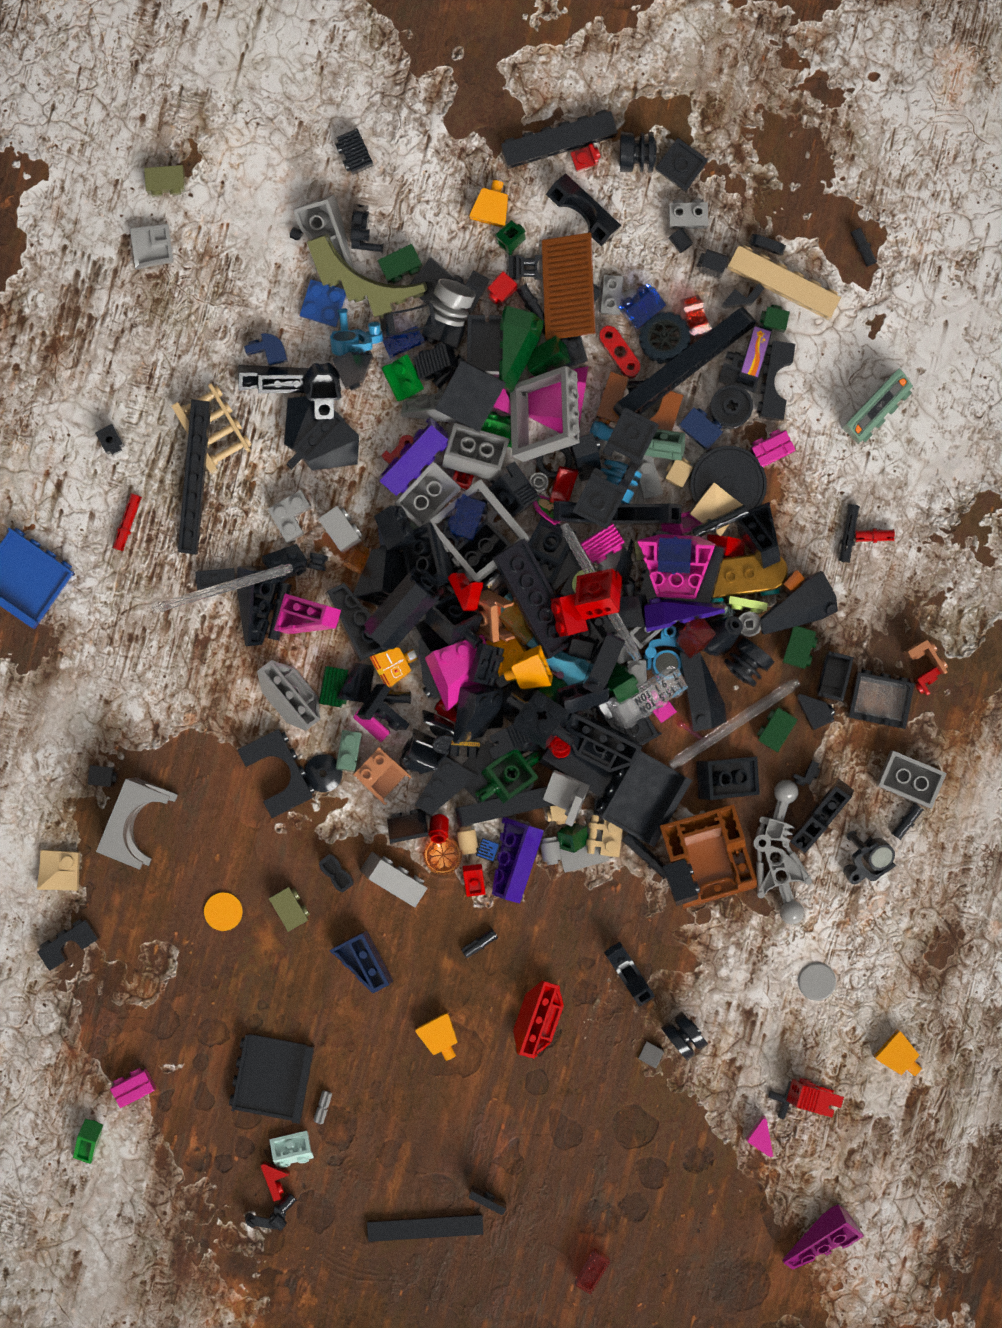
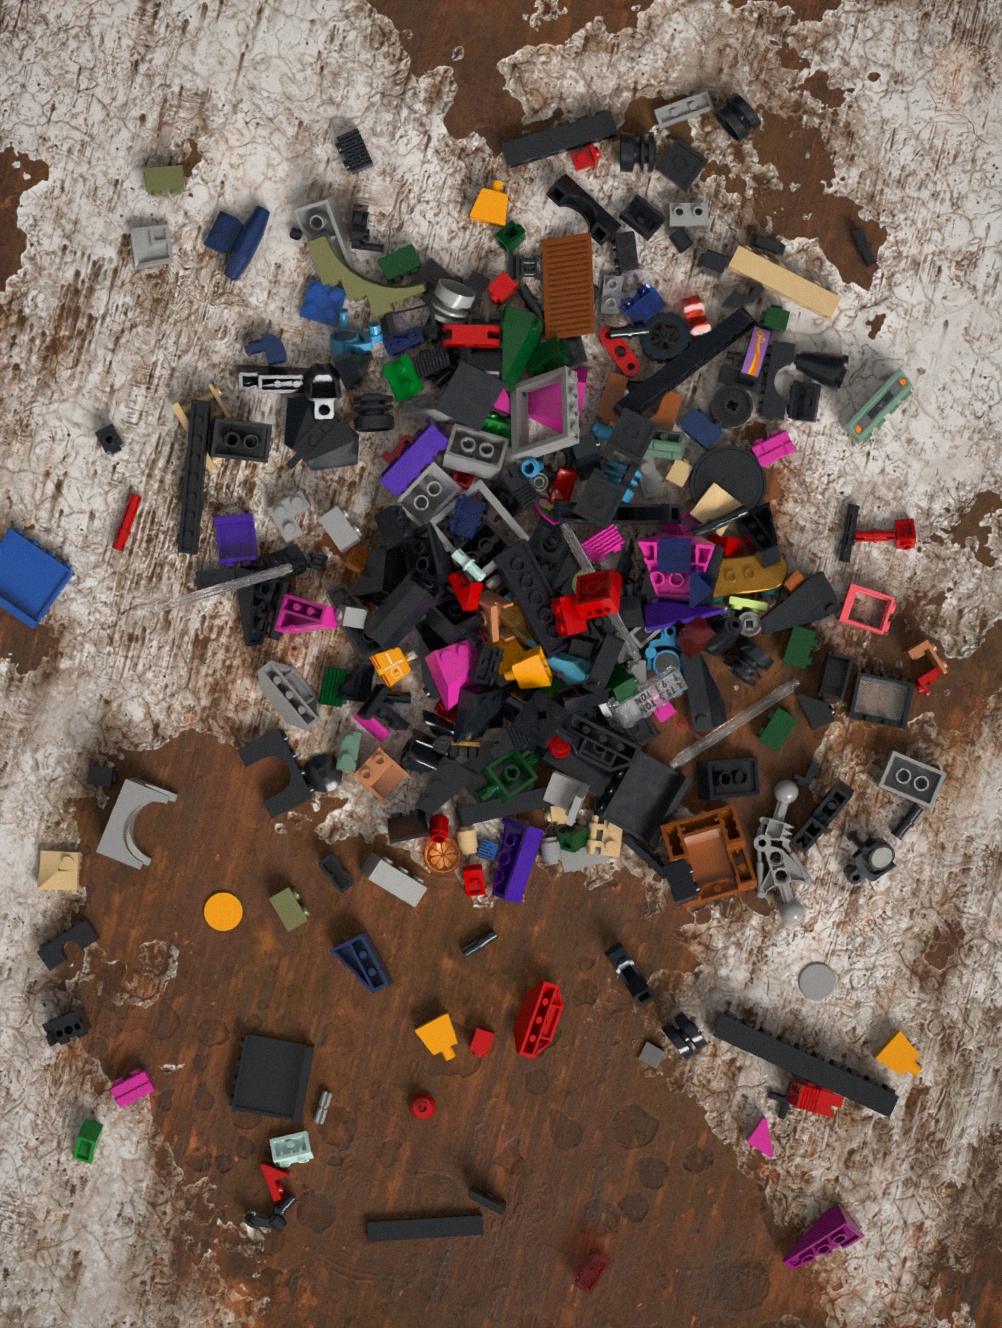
(61, 1023): none -> black piece
(236, 539): none -> dark purple panel
(237, 239): none -> dark blue plate
(239, 439): none -> black slope
(350, 616): none -> light grey brick
(373, 413): none -> black wheel
(424, 1100): none -> red cone
(468, 564): none -> light aqua axle
(471, 336): none -> red piece
(481, 1041): none -> red brick
(532, 467): none -> dark azure cone
(626, 252): none -> black bracket
(628, 331): none -> black pin
(642, 217): none -> black bracket
(683, 109): none -> light grey plate
(700, 586): none -> clear blue slope
(737, 117): none -> black wheel
(804, 401): none -> black bracket
(805, 1064): none -> black brick
(823, 367): none -> black cone
(848, 602): none -> coral window
(905, 534): none -> red bracket

